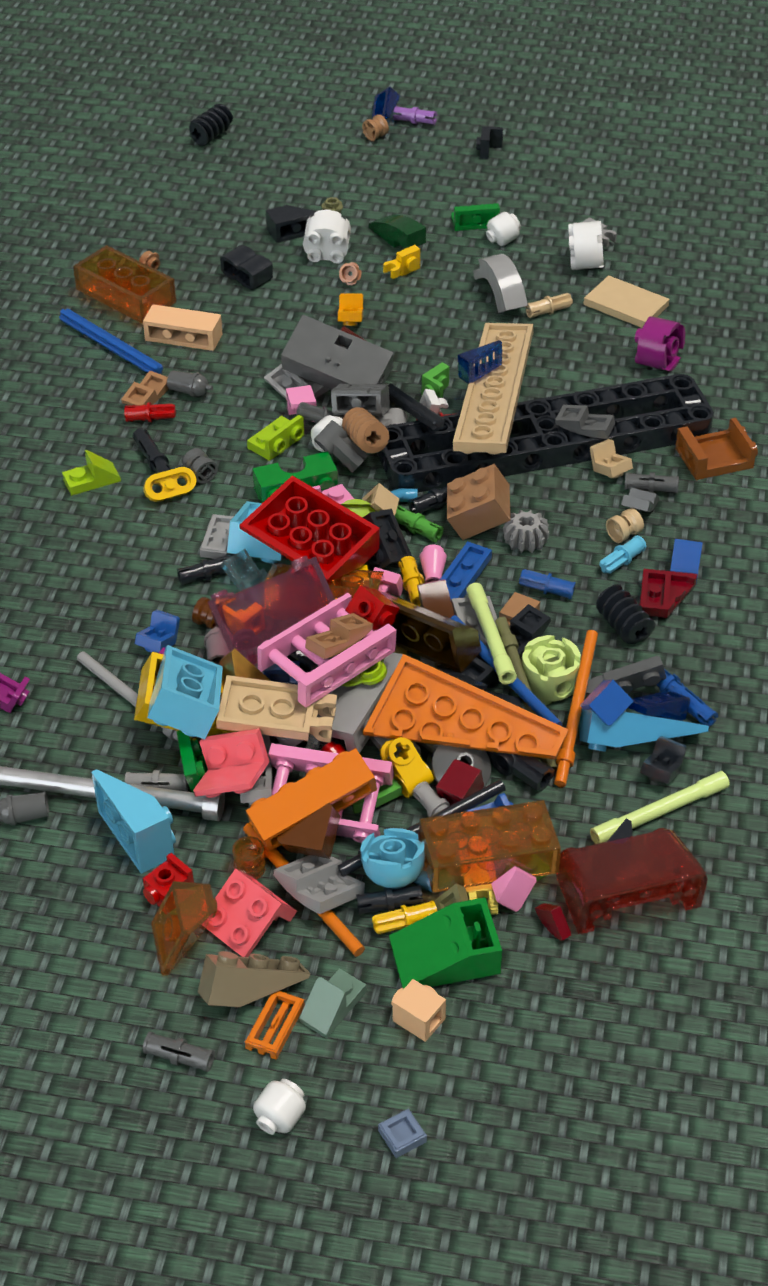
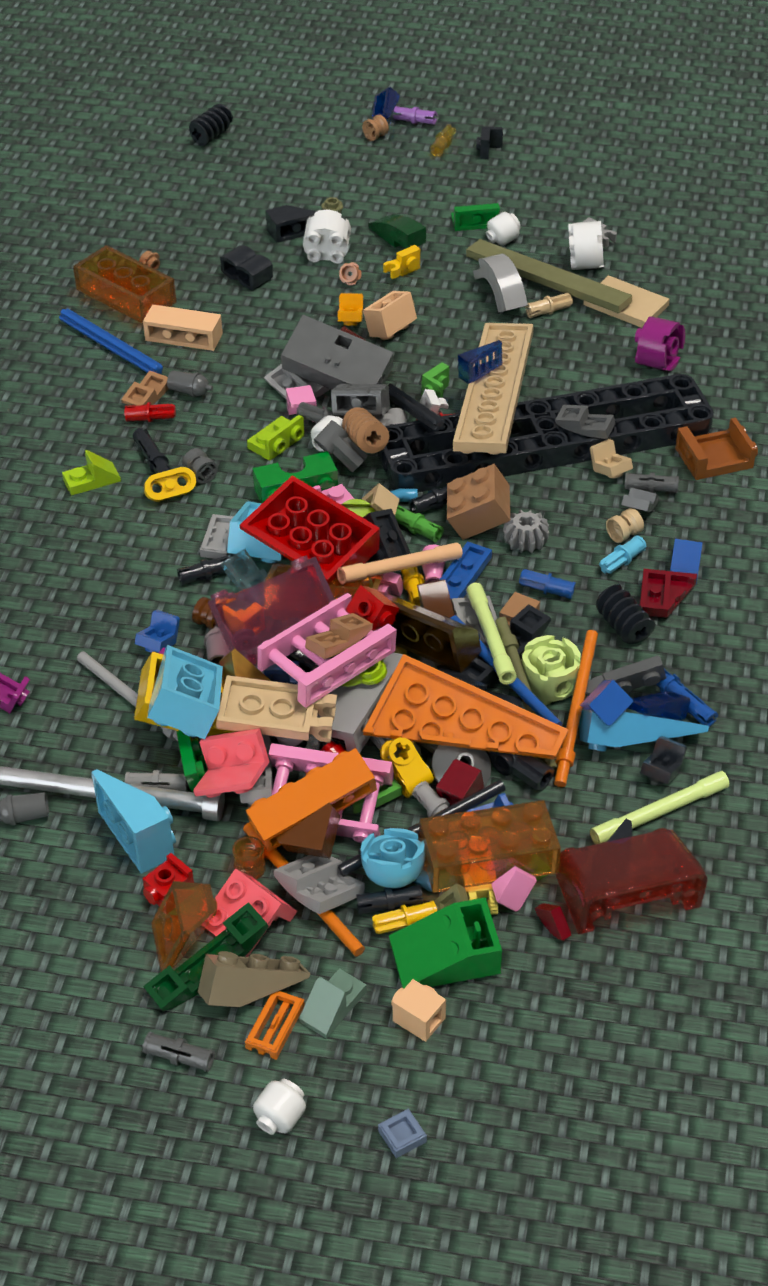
(180, 985): none -> dark green slope
(361, 571): none -> light nougat piece
(390, 314): none -> light nougat brick
(442, 140): none -> clear yellow axle
(556, 277): none -> olive tile

